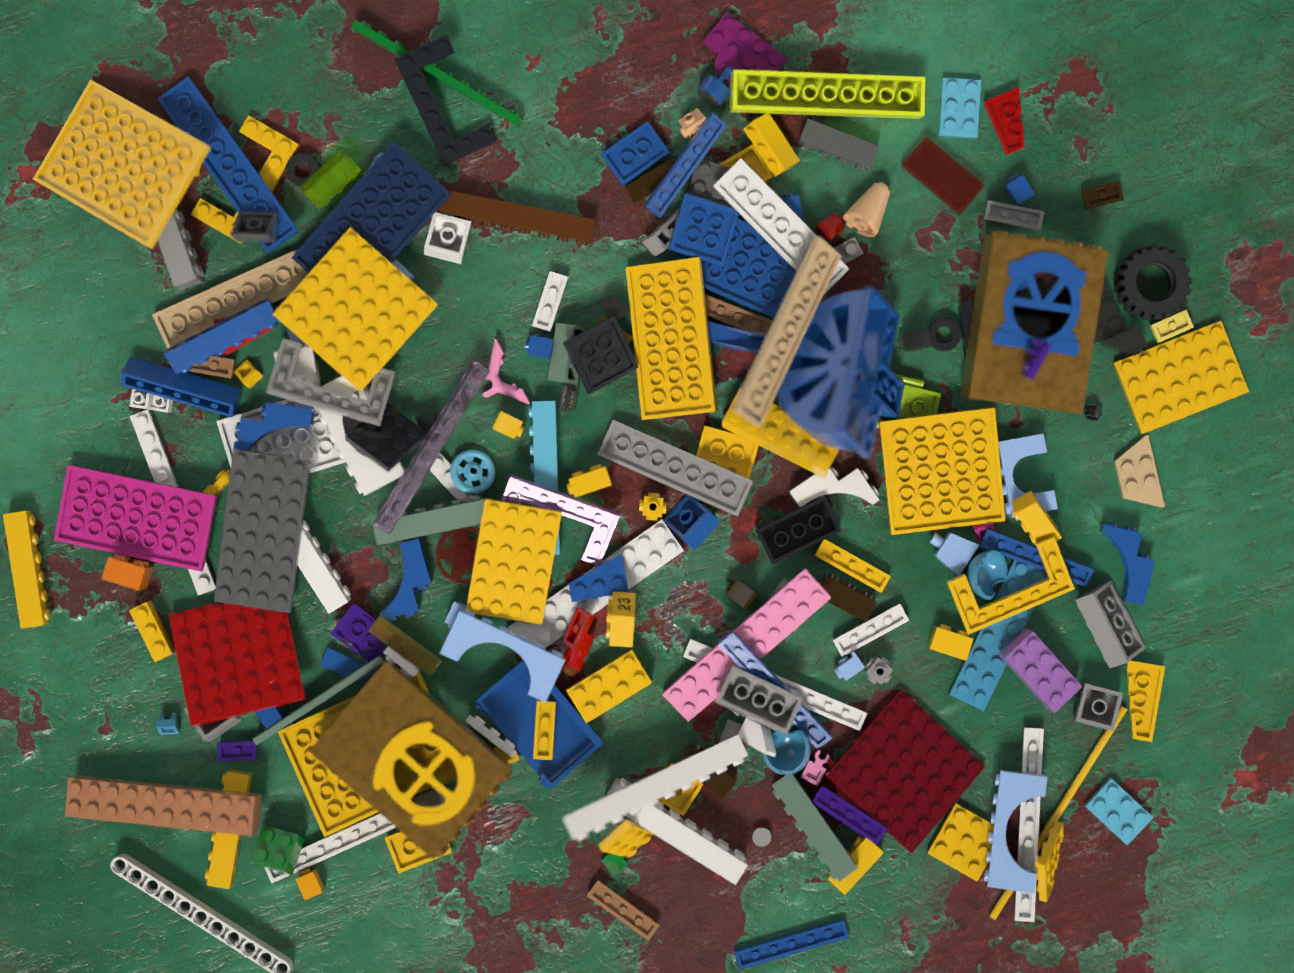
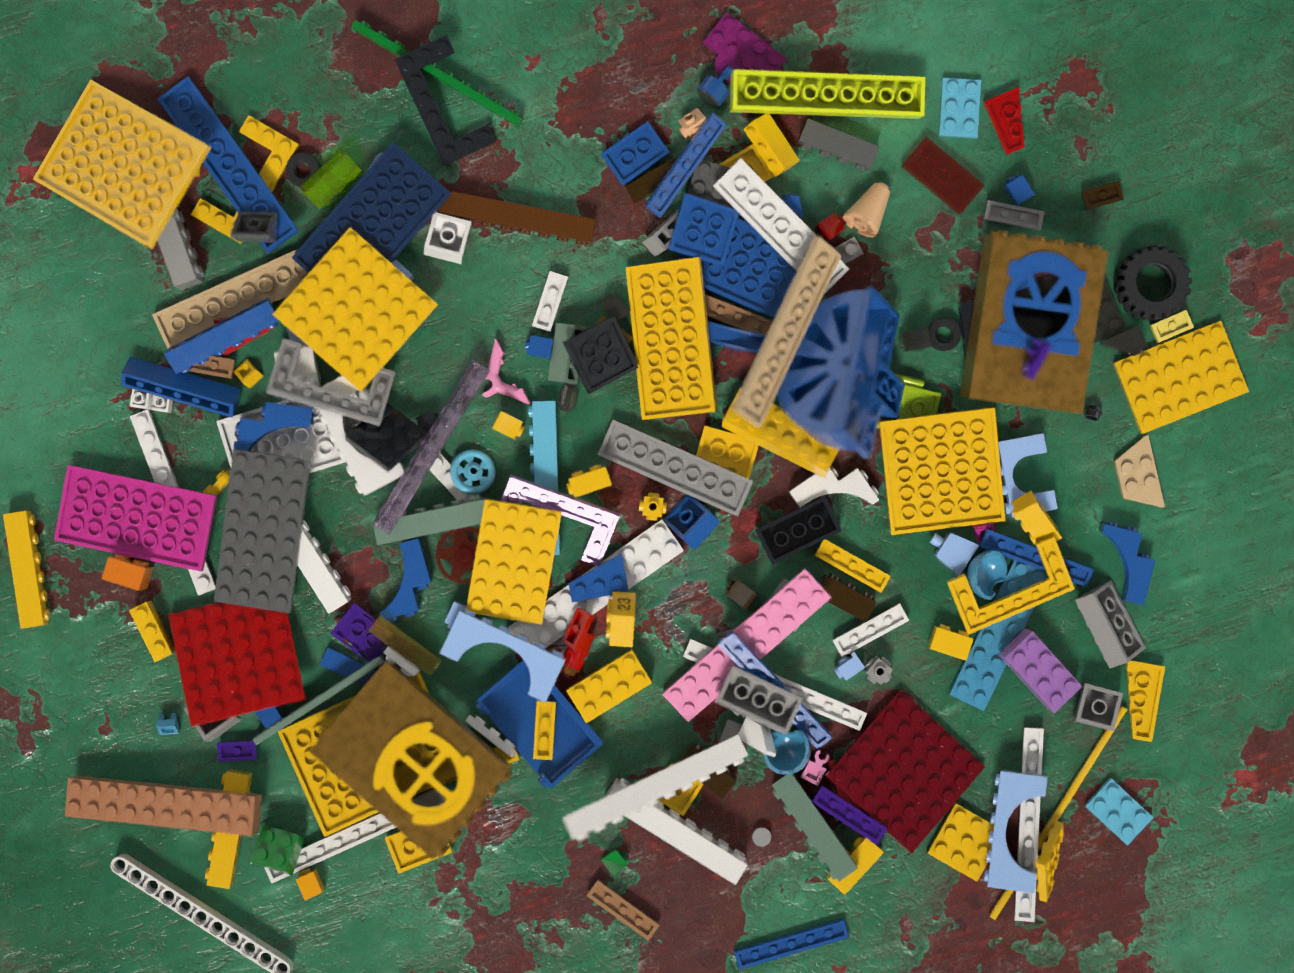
(625, 839): yellow plate -> none

